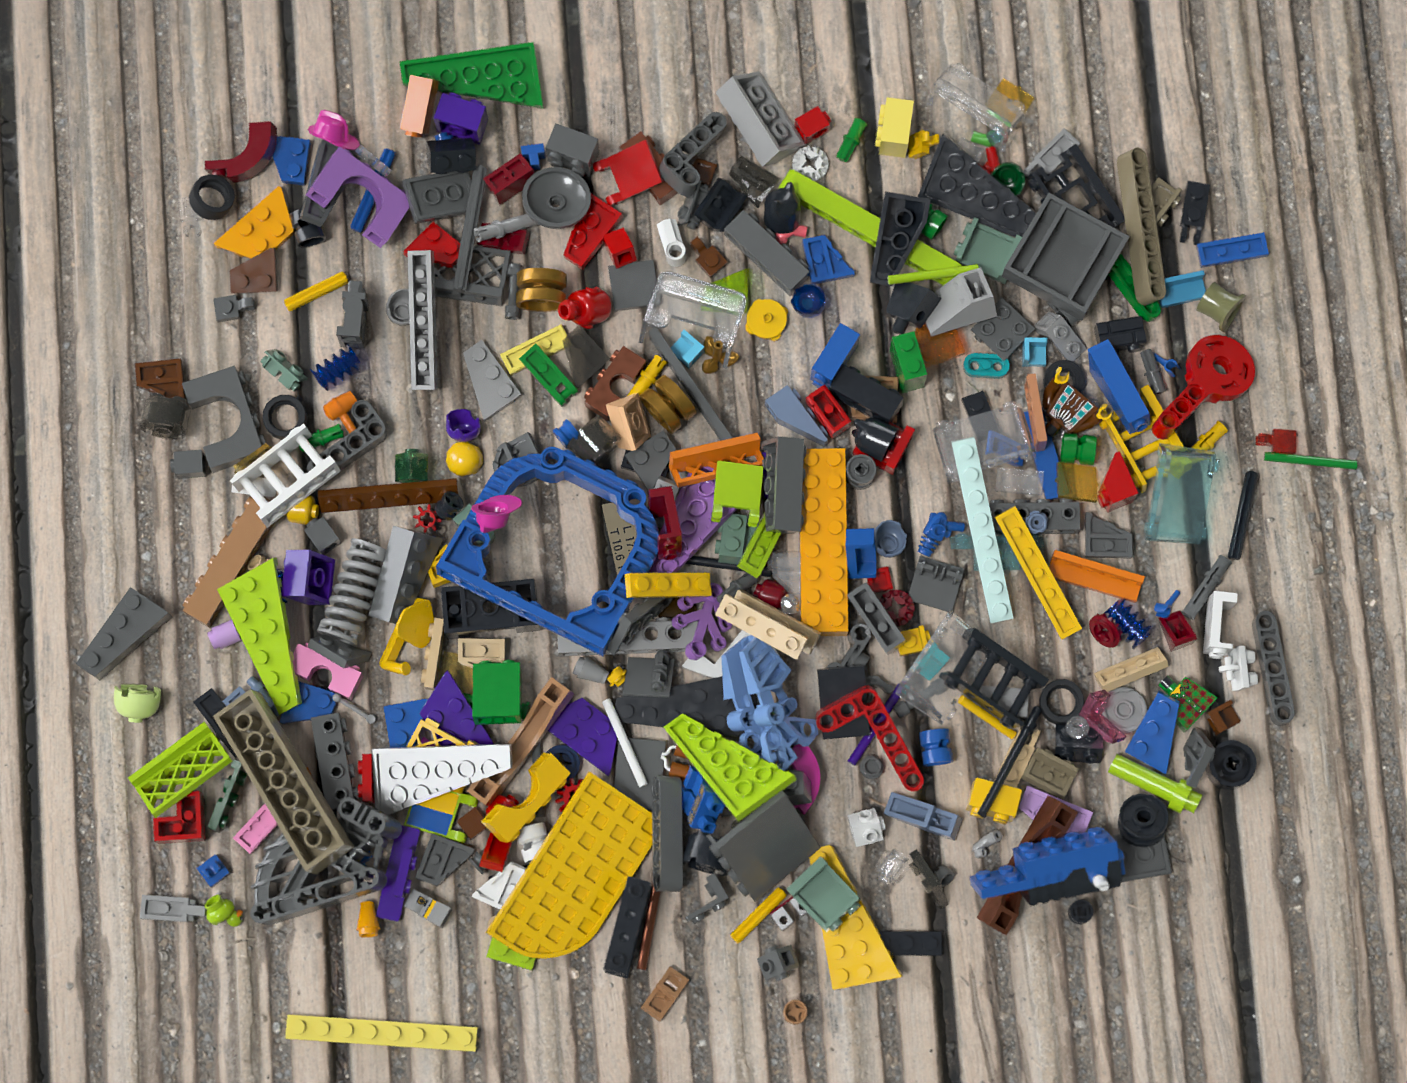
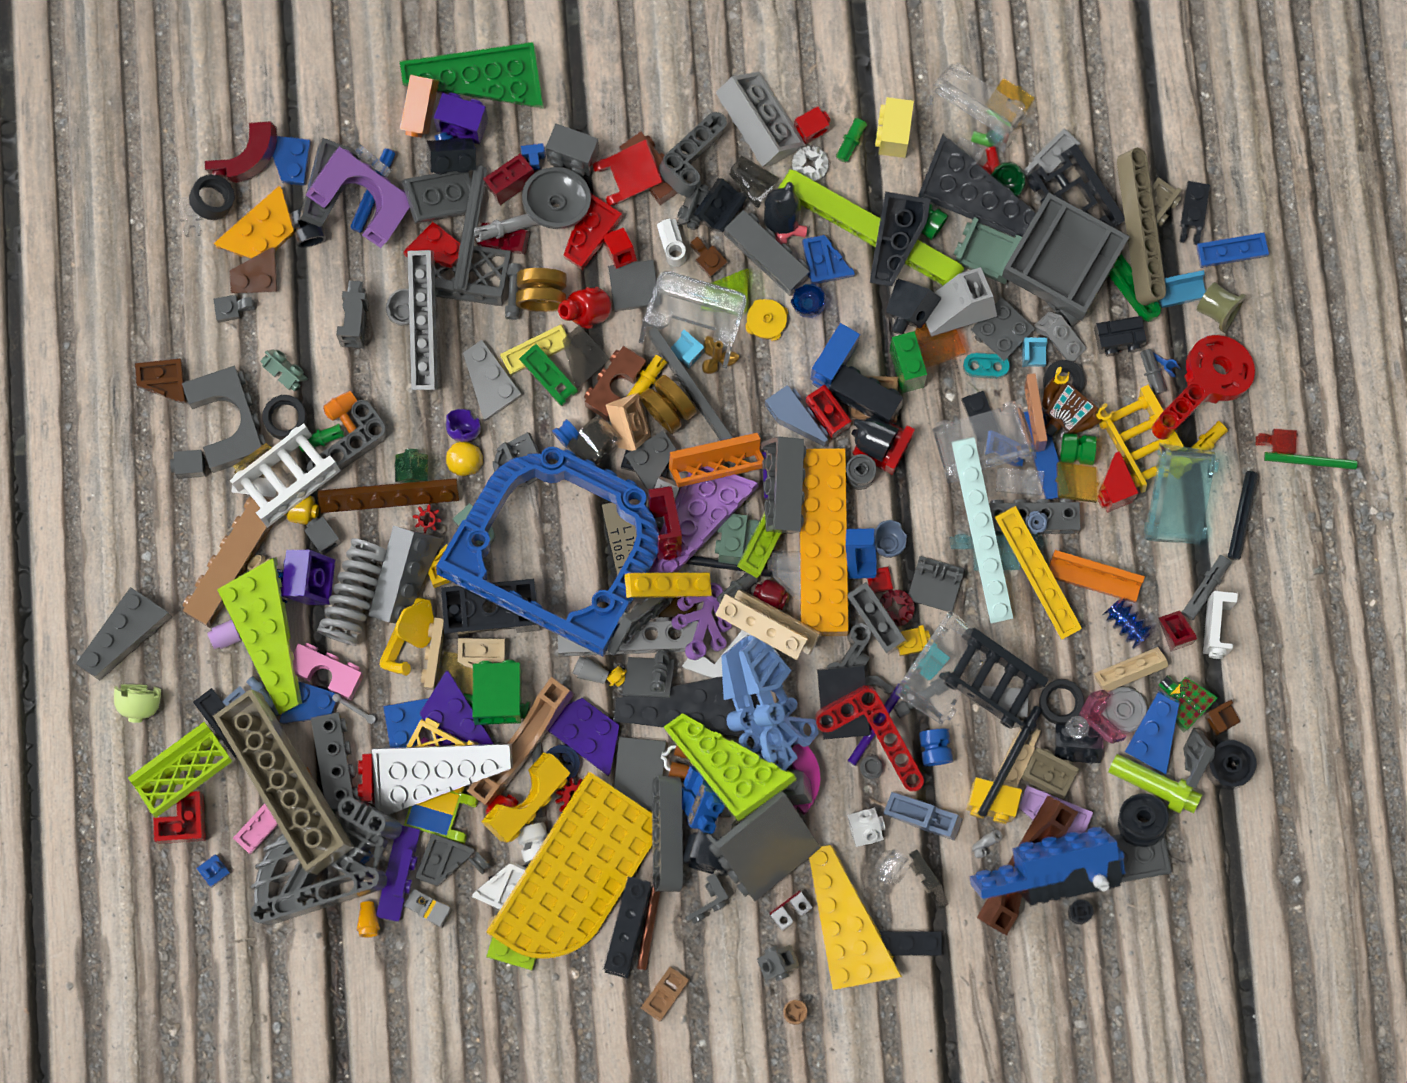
(165, 416): clear smoke brick -> none
(170, 909): light grey hinge -> none
(222, 909): lime animal -> none
(231, 786): dark green wing -> none
(316, 291): yellow axle -> none
(333, 129): dark pink piece -> none
(336, 368): clear blue piece -> none
(338, 652): dark grey wing -> none
(381, 1033): light yellow plate -> none
(449, 505): black wheel -> none
(472, 823): reddish brown tile -> none
(495, 511): dark pink piece -> none
(495, 853): red tile -> none
(624, 742): white bar -> none
(706, 170): reddish brown tile -> none
(739, 488): lime flag -> none
(758, 915): yellow axle -> none
(789, 604): clear hinge -> none
(824, 895): sand green panel -> none
(920, 143): yellow plate -> none
(930, 274): lime bar -> none
(937, 529): blue piece -> none
(944, 875): dark grey hinge -> none
(986, 716): yellow bar -> none
(1106, 540): dark grey wing -> none
(1106, 638): dark red gear -> none
(1118, 387): blue slope -> none
(1164, 610): blue hand -> none
(1237, 670): white hips -> none
(1276, 657): dark grey beam -> none

